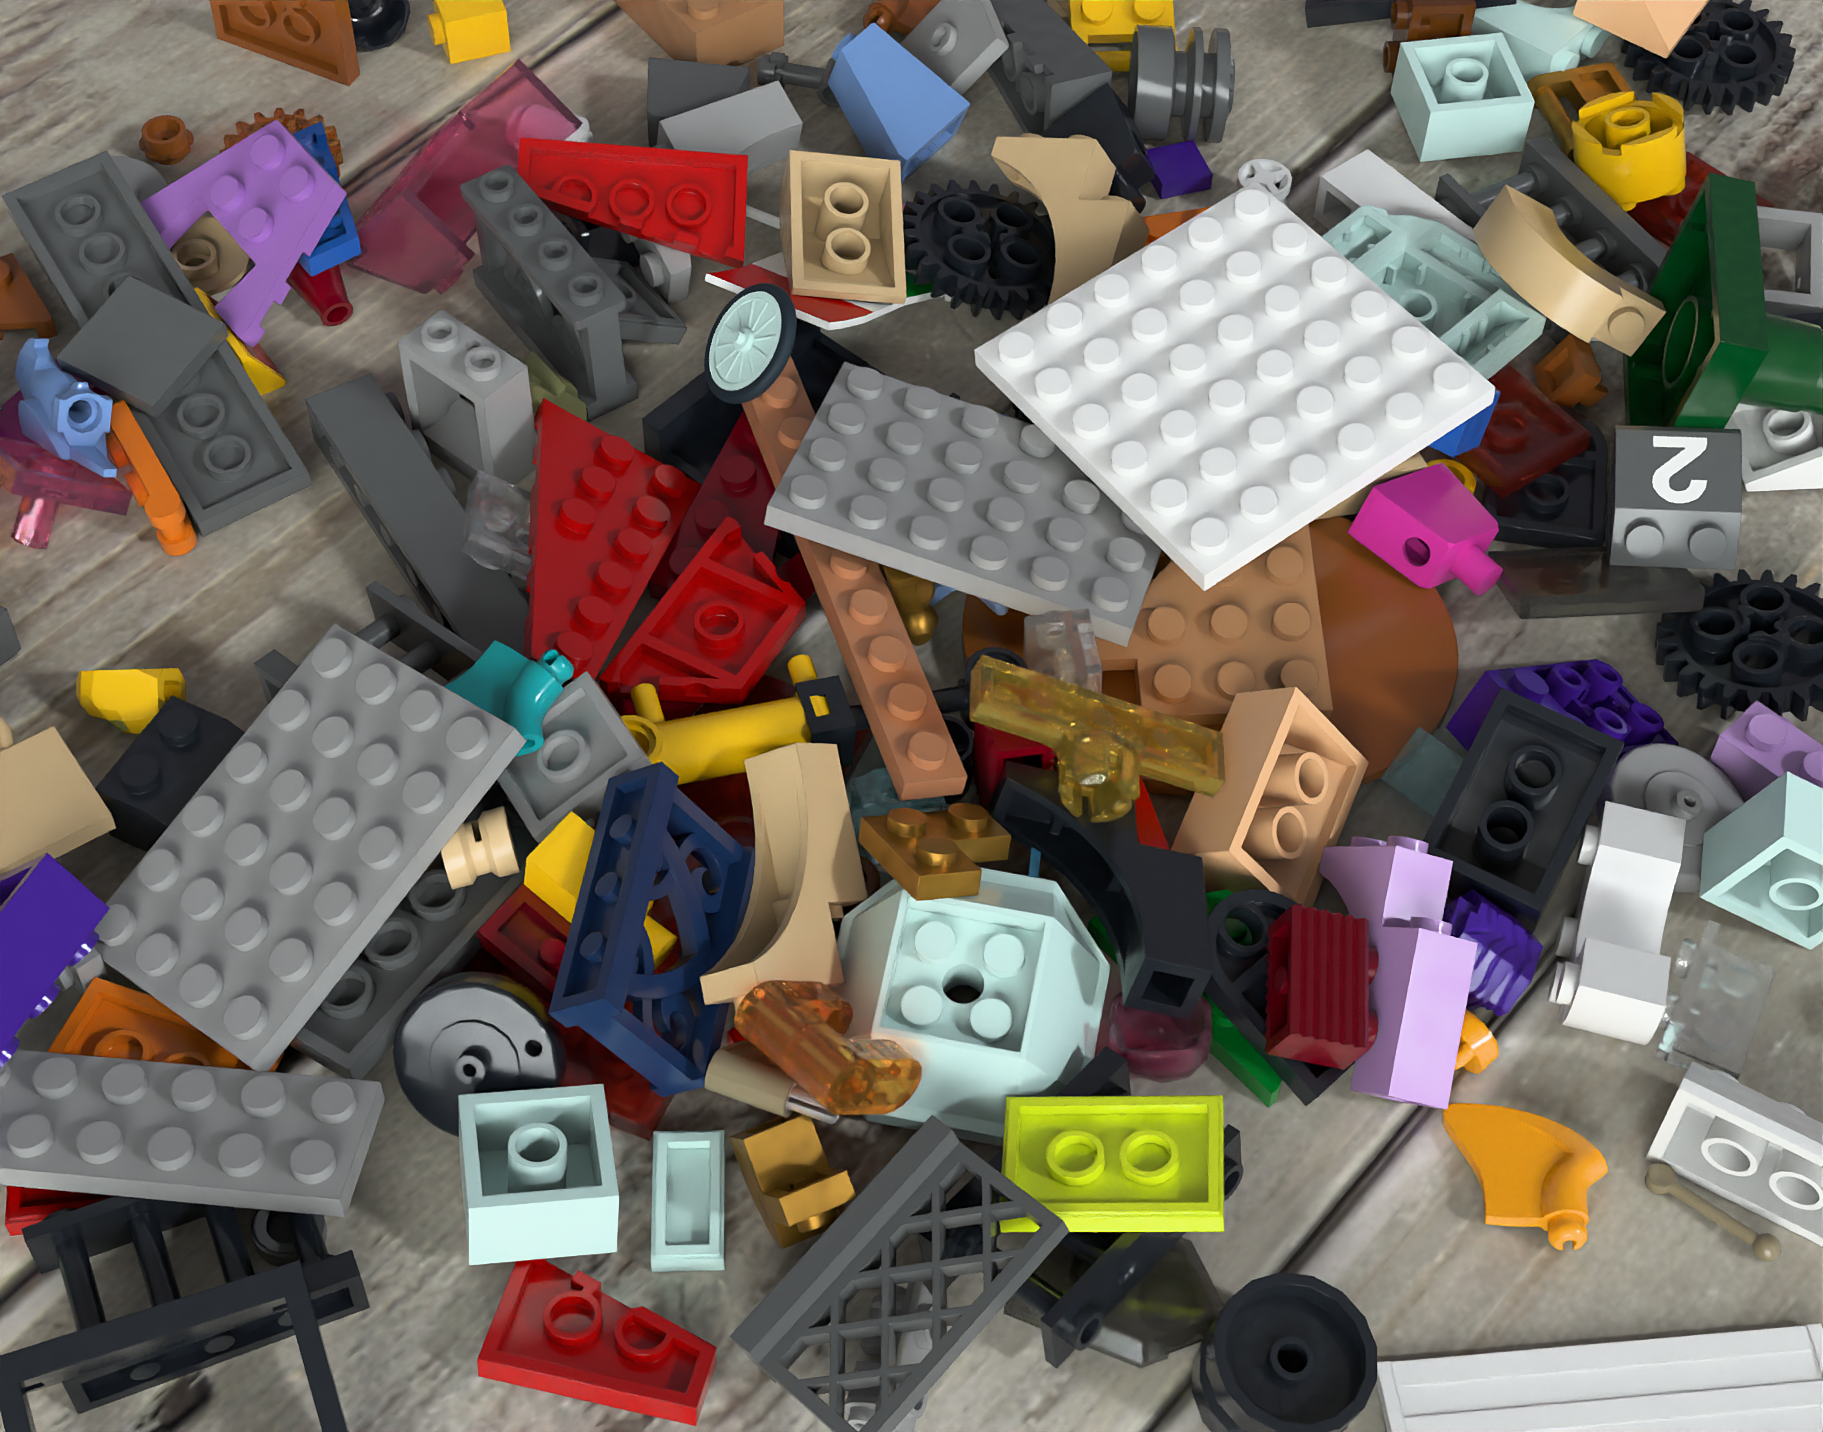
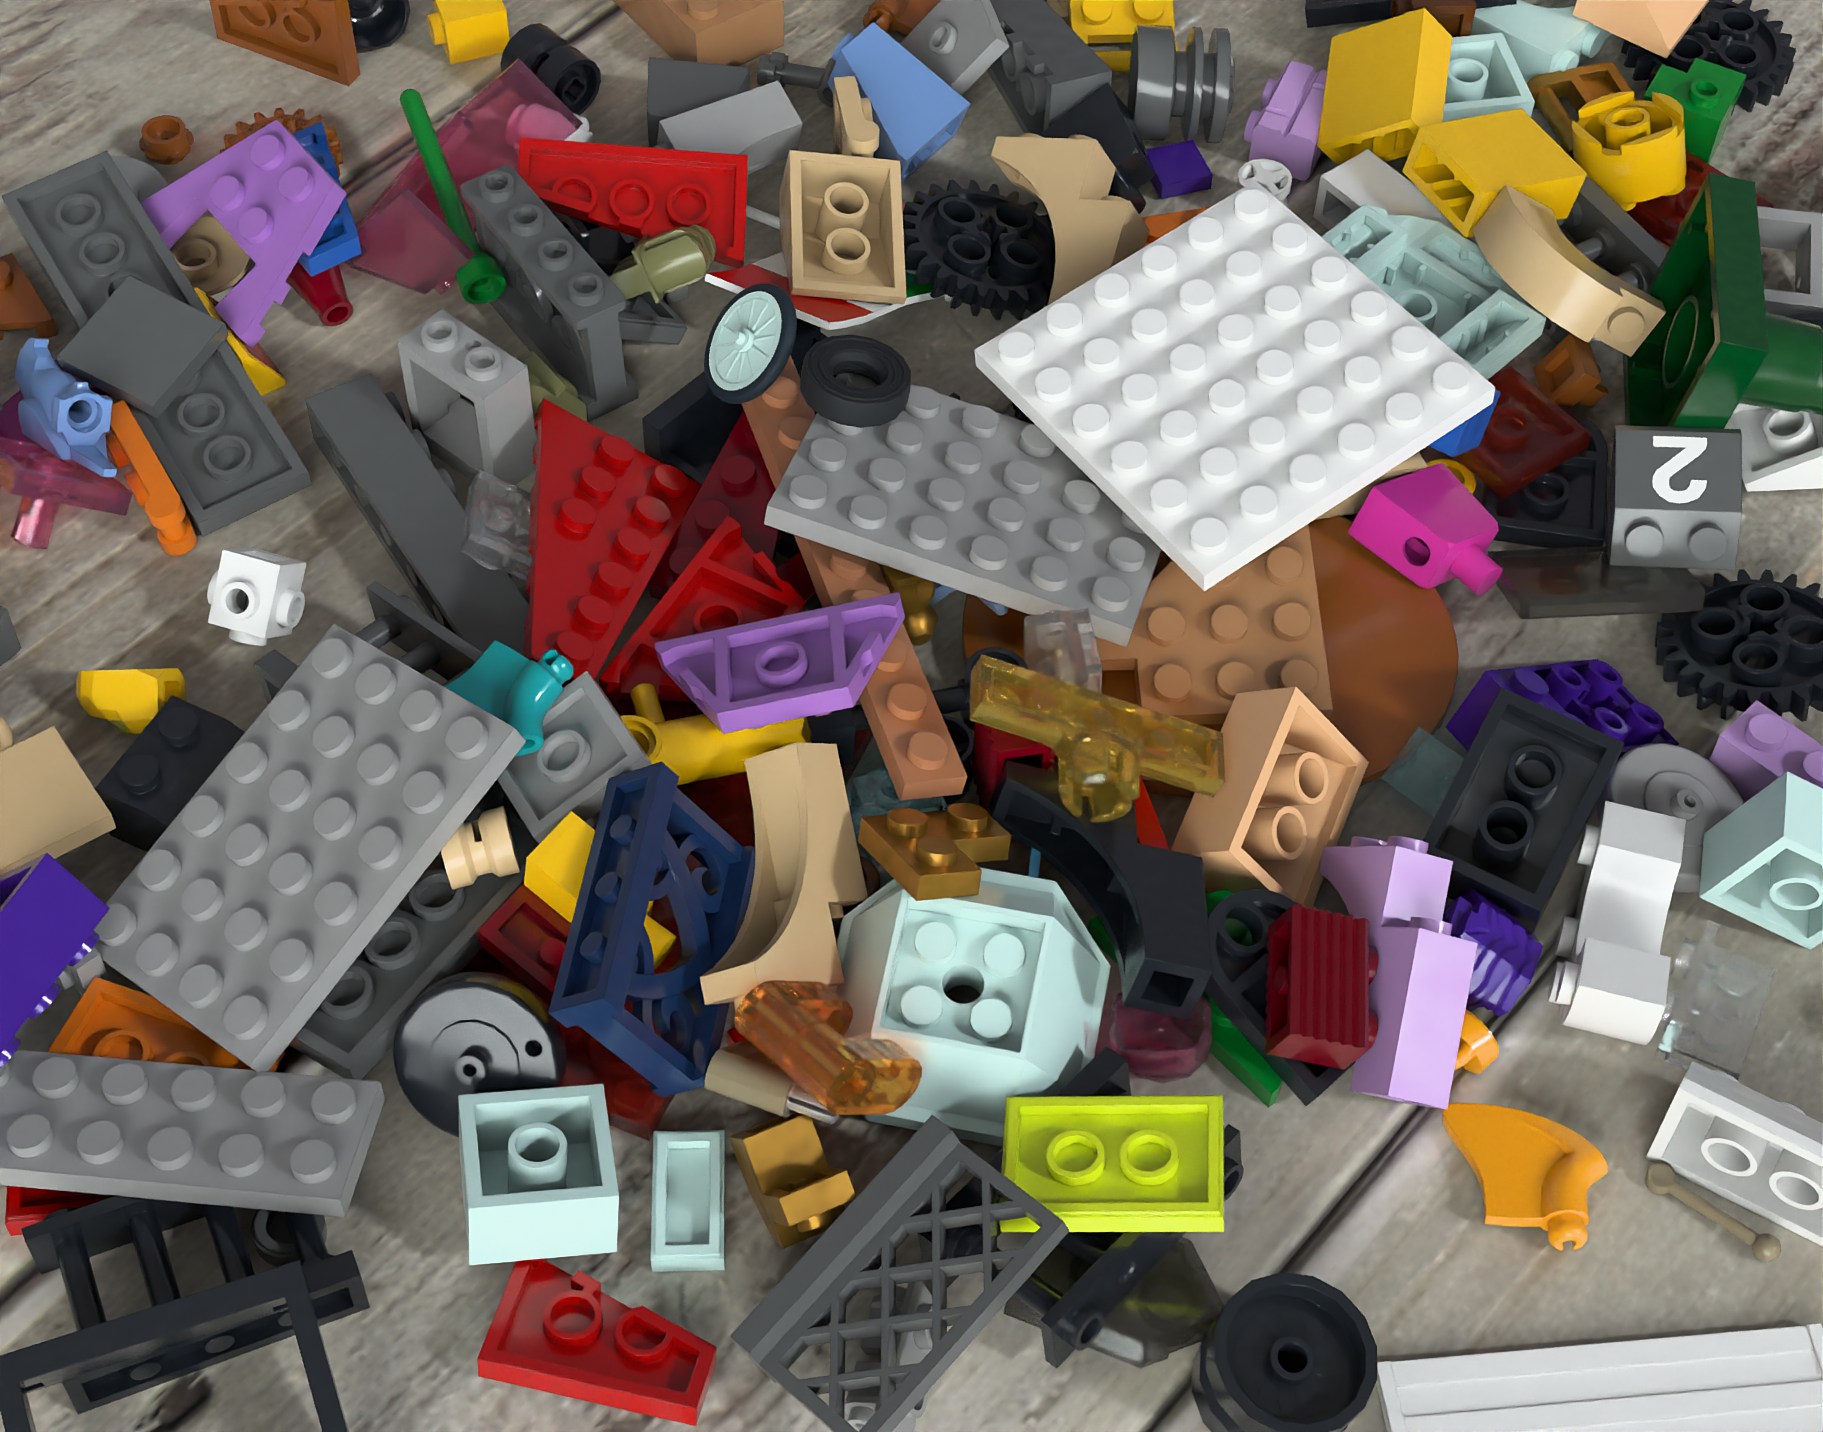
(256, 594): none -> white brick
(481, 277): none -> green piece
(557, 64): none -> black wheel
(665, 262): none -> olive arm
(783, 663): none -> medium lavender wing
(849, 404): none -> black tyre
(852, 120): none -> tan plate
(1289, 120): none -> lavender brick
(1384, 86): none -> yellow brick
(1471, 159): none -> yellow brick
(1707, 98): none -> green brick

